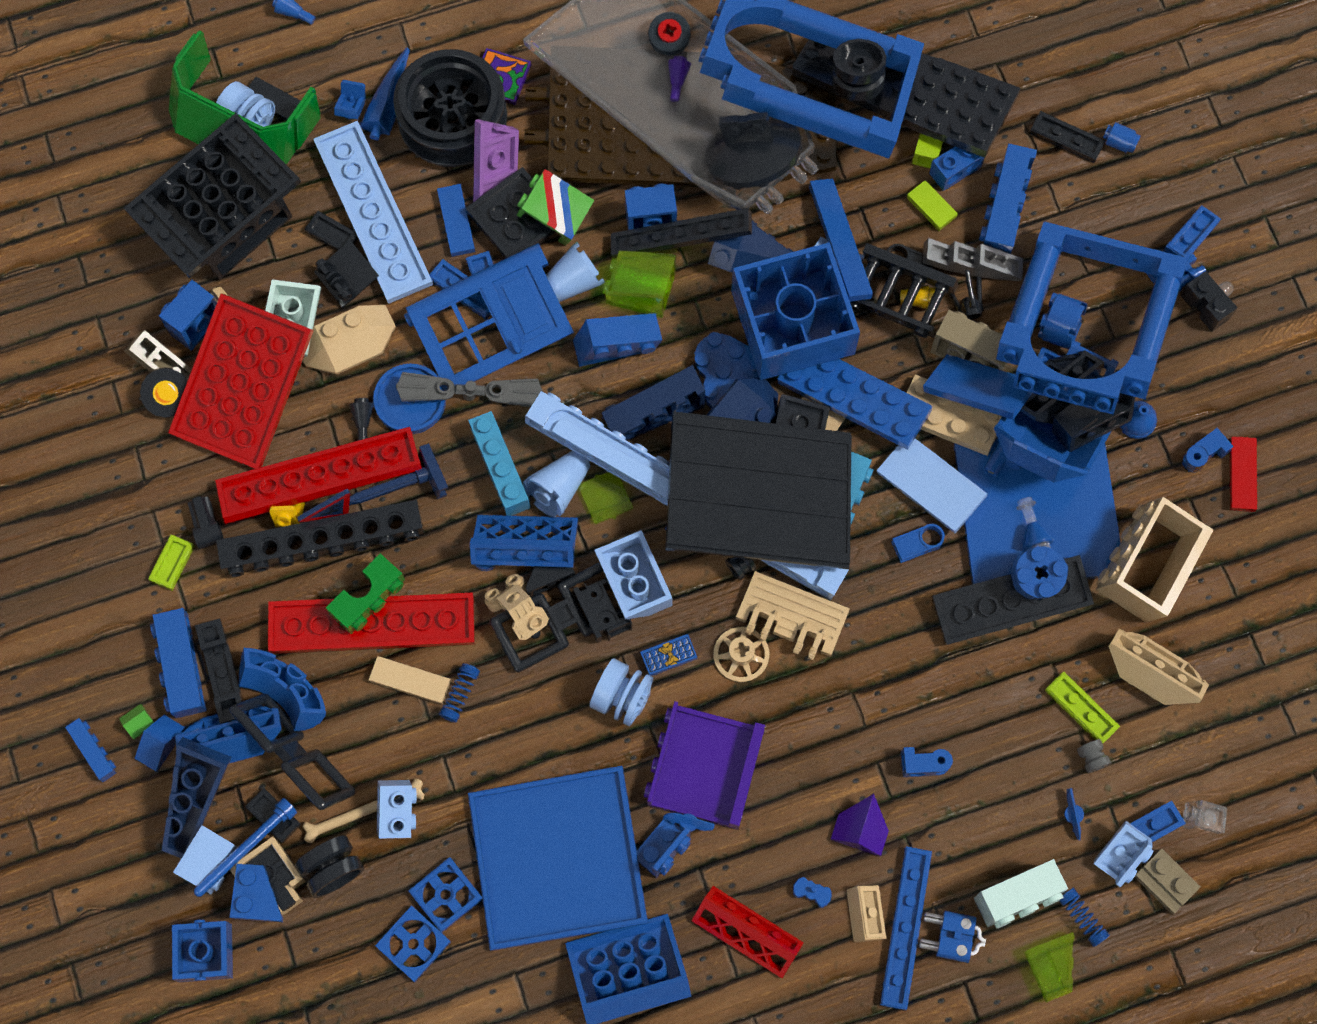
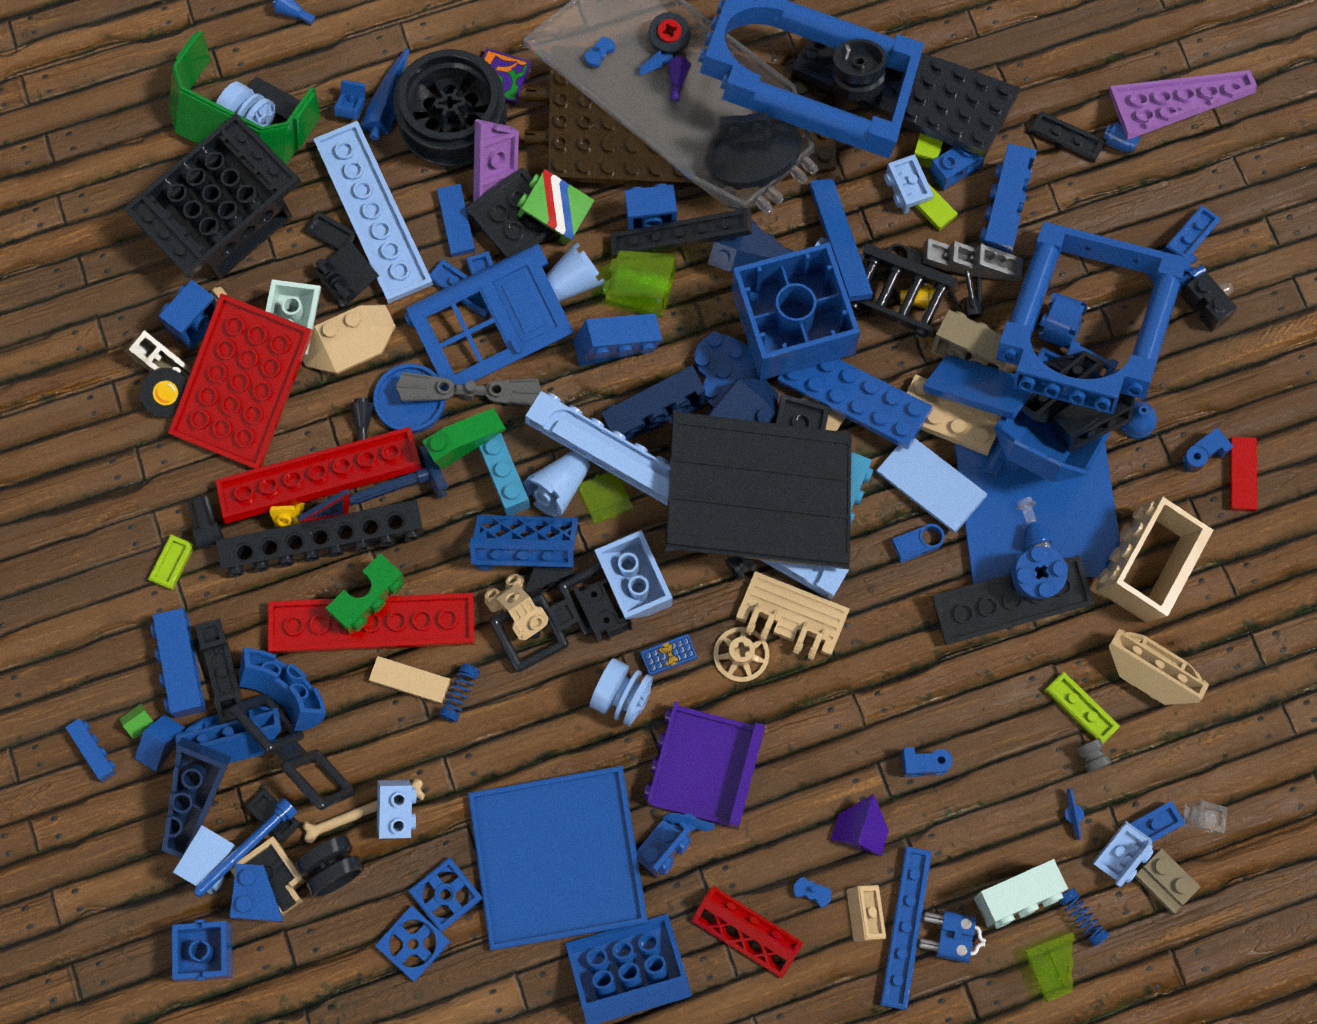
(463, 437): none -> green slope
(598, 52): none -> blue piece
(655, 62): none -> blue bar
(907, 183): none -> light blue bracket
(1163, 102): none -> medium lavender wing

